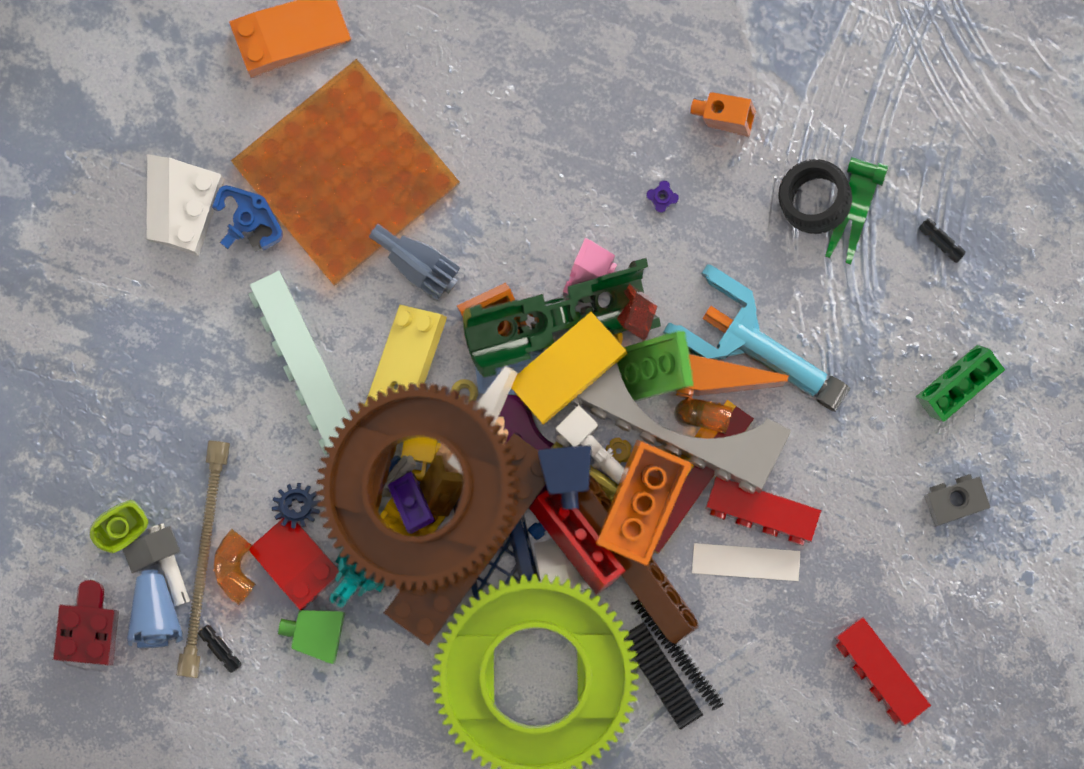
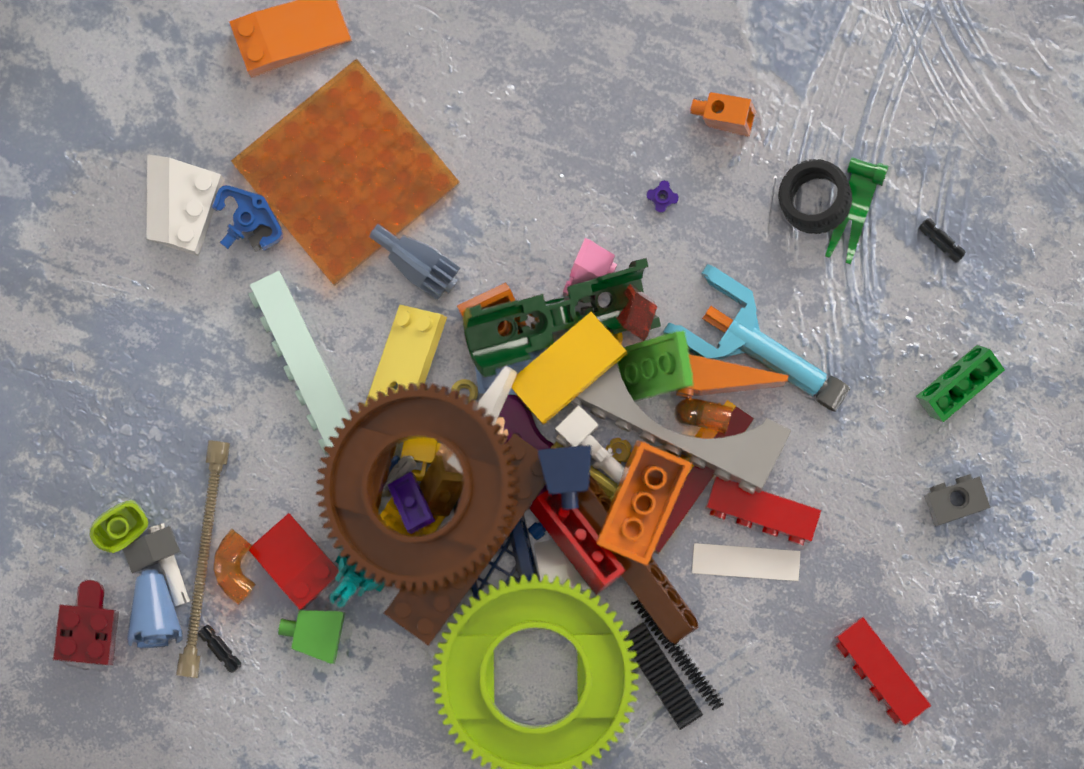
(301, 496): dark blue gear -> none

